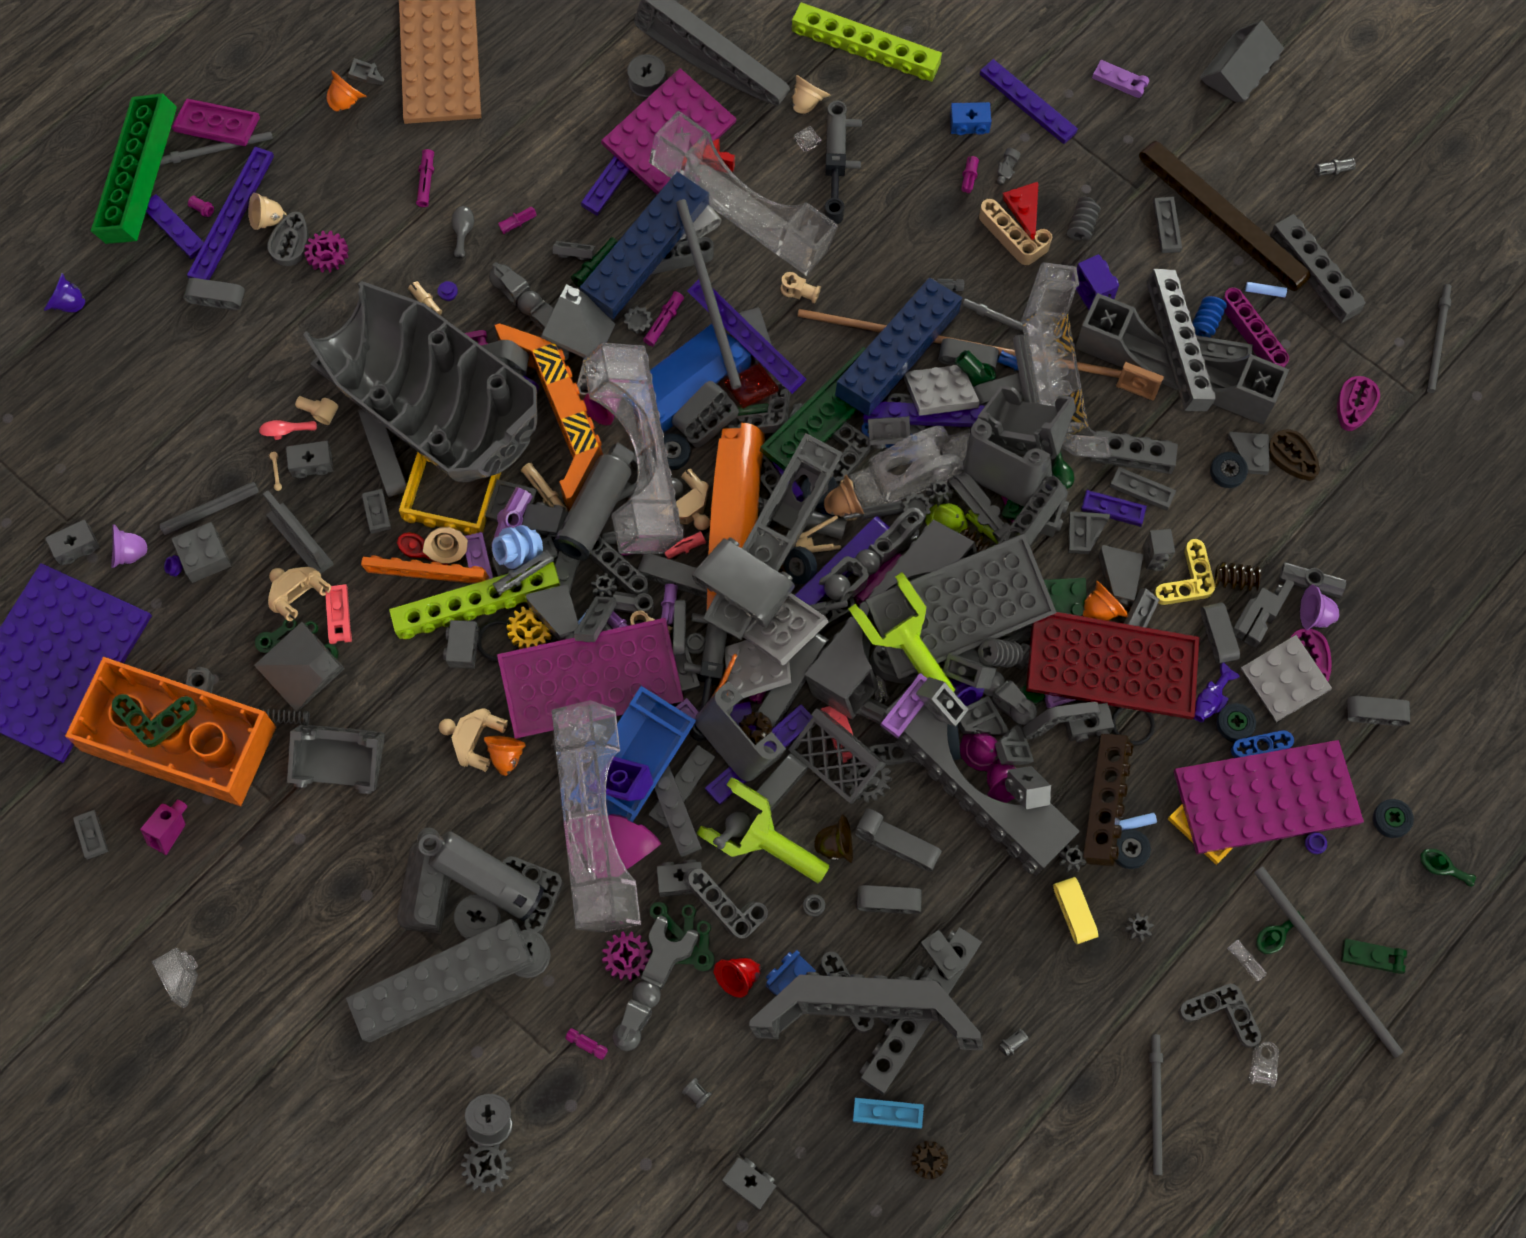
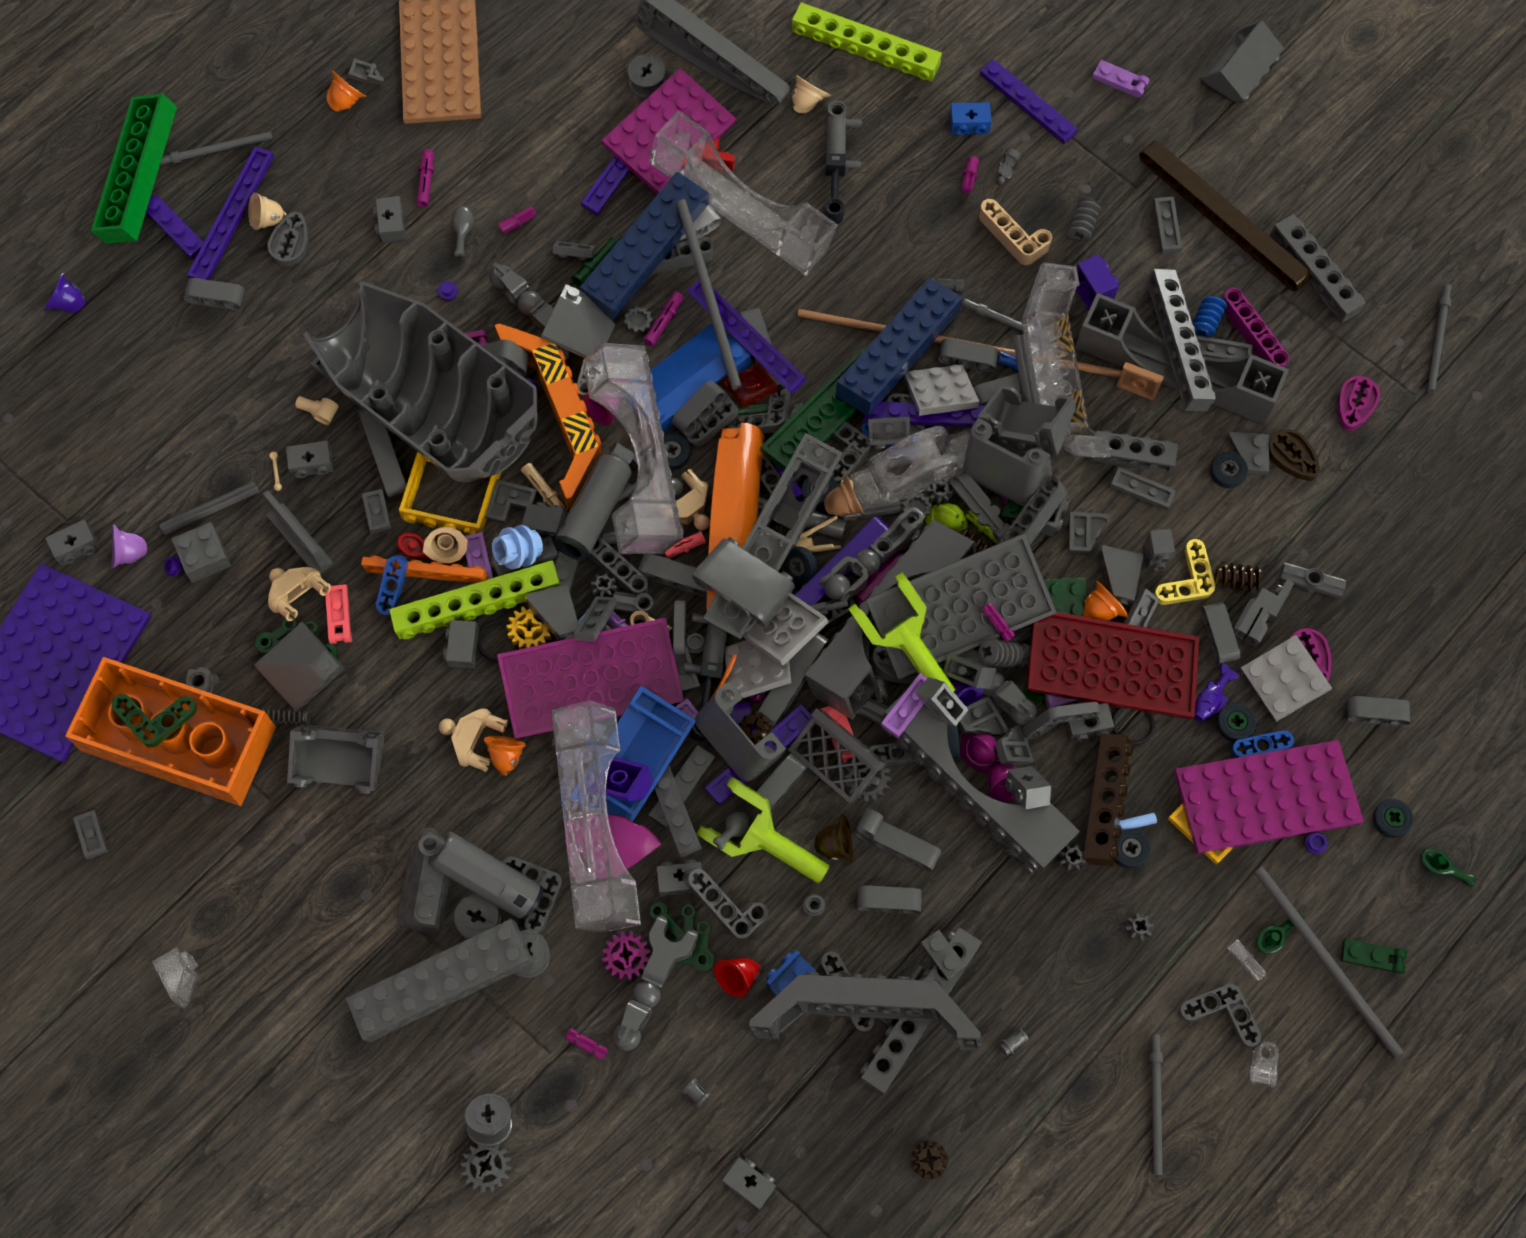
(164, 826): magenta torso -> none
(205, 208): magenta pin -> none
(216, 122): magenta tile -> none
(278, 428): coral piece -> none
(326, 251): magenta gear -> none
(390, 219): none -> dark grey brick
(390, 568): none -> blue beam
(424, 297): tan pin -> none
(501, 585): dark grey pin -> none
(516, 507): medium lavender piece -> none
(668, 603): medium lavender axle -> none
(798, 287): tan connector -> none
(807, 139): clear plate -> none
(888, 1113): dark azure plate -> none
(976, 371): dark green piece -> none
(998, 622): none -> magenta axle
(1023, 205): red wing -> none
(1063, 471): dark green piece -> none
(1075, 910): light yellow beam -> none
(1117, 508): dark purple tile -> none
(1266, 289): light blue piece -> none
(1317, 609): medium lavender piece -> none
(1334, 166): dark grey pin -> none

